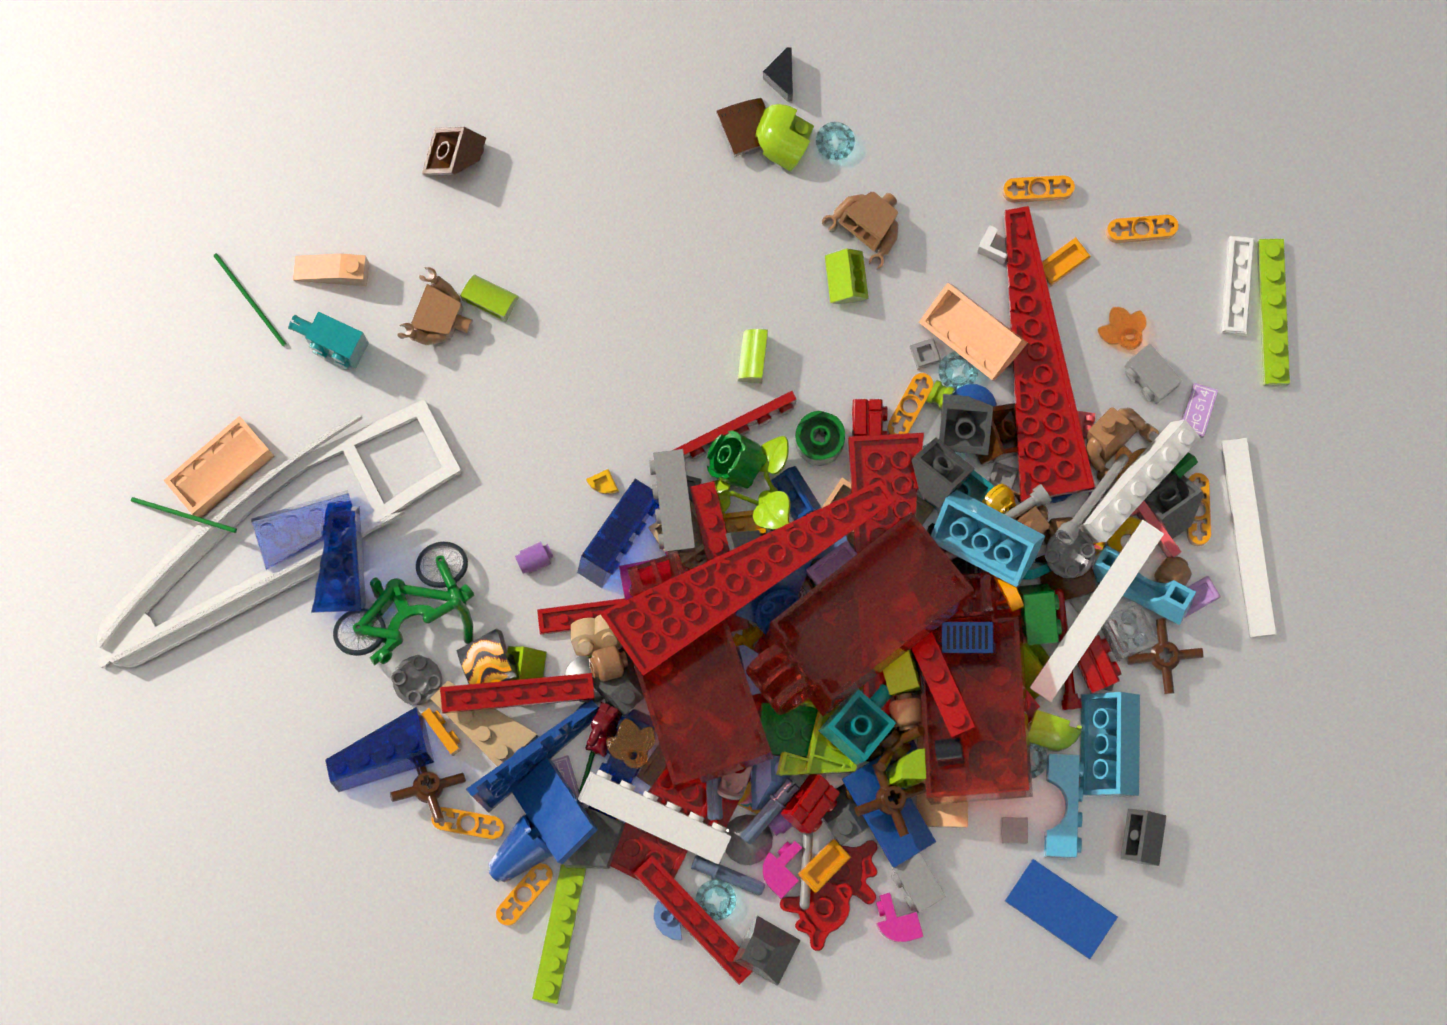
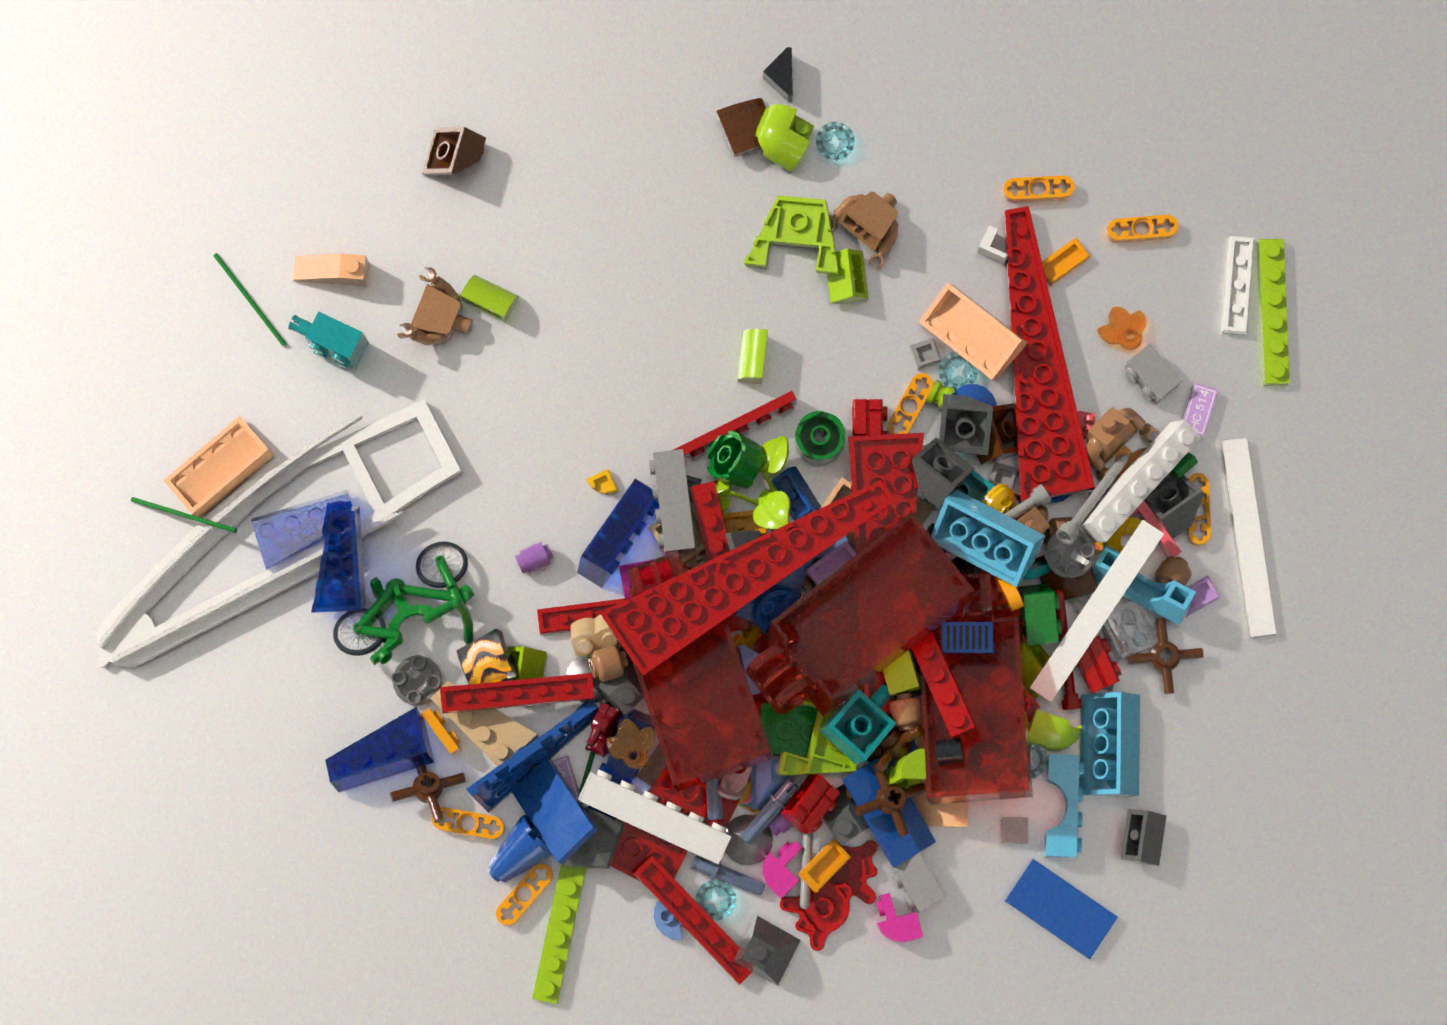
(797, 223): none -> lime wing

